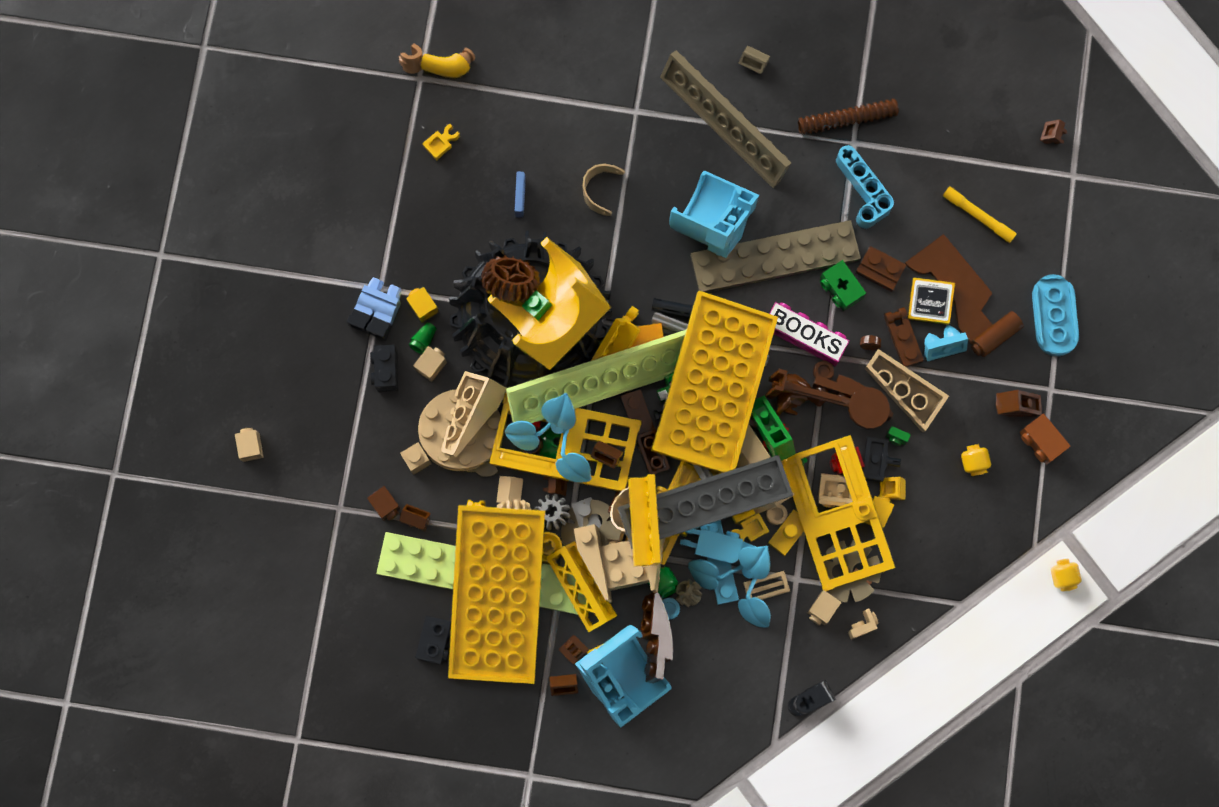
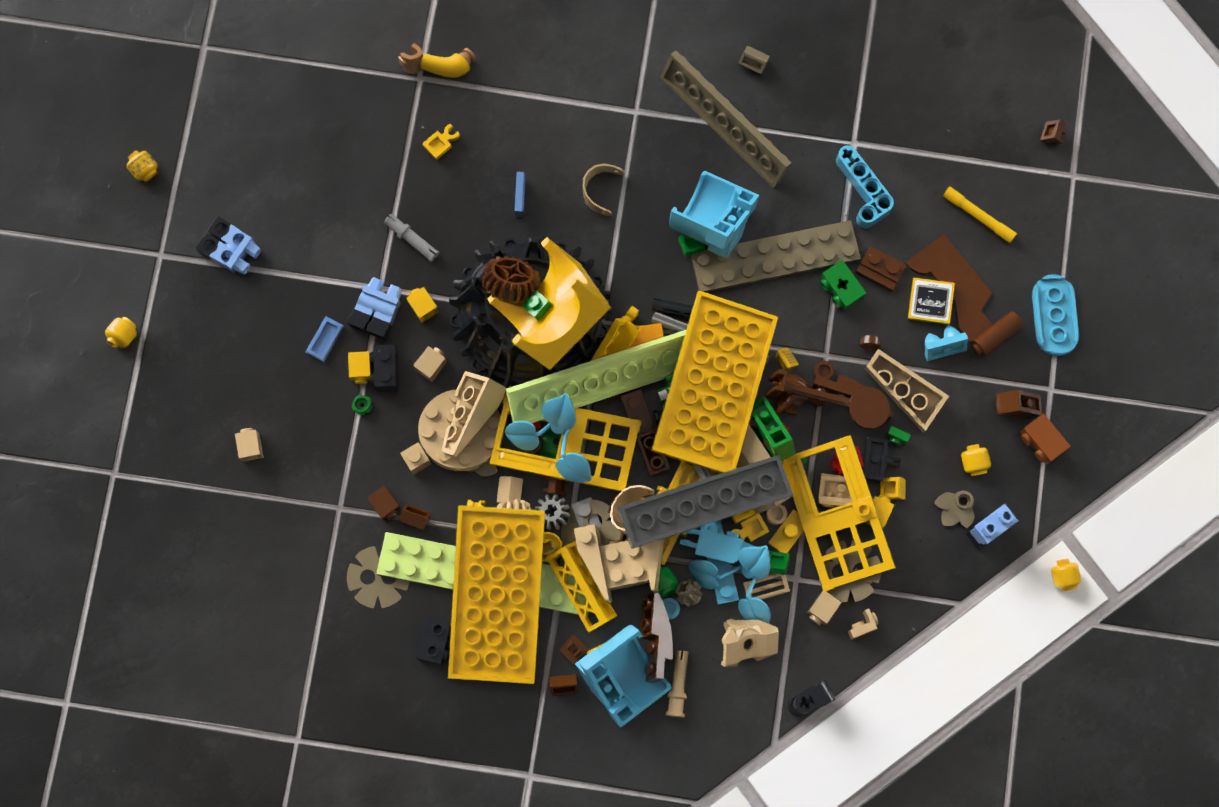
(120, 332): none -> yellow head
(142, 165): none -> yellow head
(235, 249): none -> light blue hips
(325, 339): none -> medium blue tile
(358, 401): none -> green plate
(359, 367): none -> yellow brick
(368, 594): none -> dark tan piece
(404, 231): none -> light grey pin
(422, 338): green cone -> none
(607, 450): reddish brown piece -> none
(644, 521): yellow fence -> none
(677, 695): none -> tan pin
(690, 246): none -> green plate
(763, 638): none -> tan piece
(779, 562): none -> green plate
(786, 359): none -> yellow slope
(808, 335): brick -> none
(848, 116): reddish brown piece -> none
(903, 338): reddish brown plate -> none
(955, 512): none -> dark tan plate
(992, 527): none -> light blue hips

